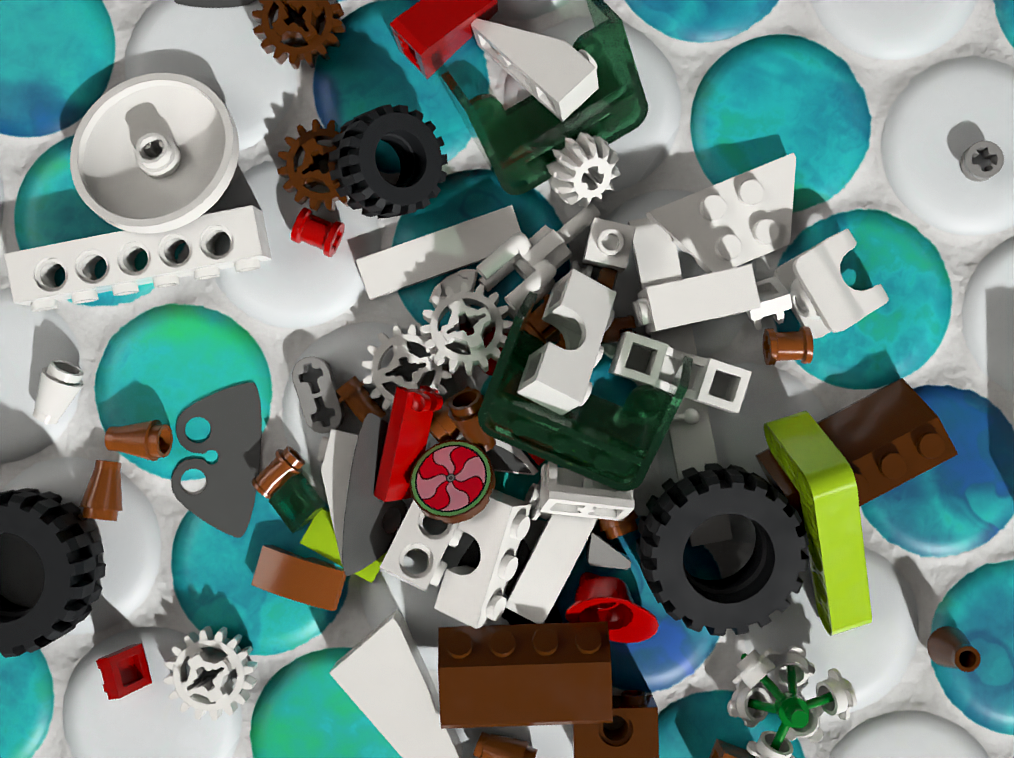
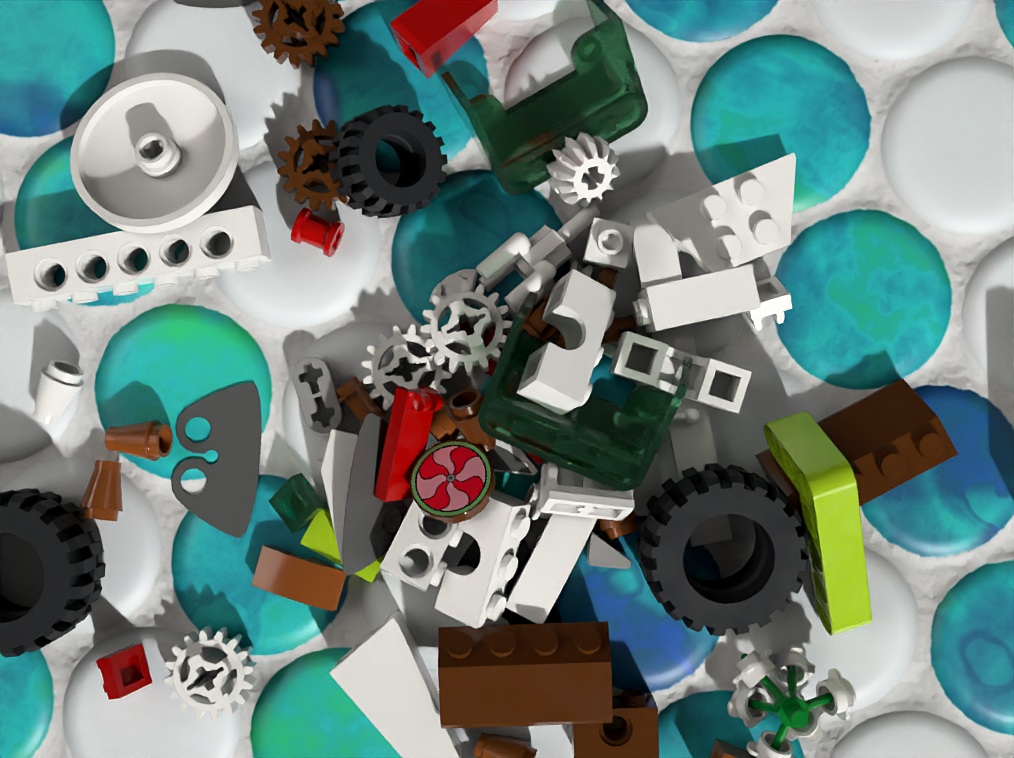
(278, 472): dark orange pin -> none
(436, 253): white tile -> none
(541, 64): white slope -> none
(611, 601): red piece -> none
(788, 345): dark orange bush -> none
(820, 293): white piece -> none
(952, 649): reddish brown cone -> none
(989, 151): light grey bush -> none

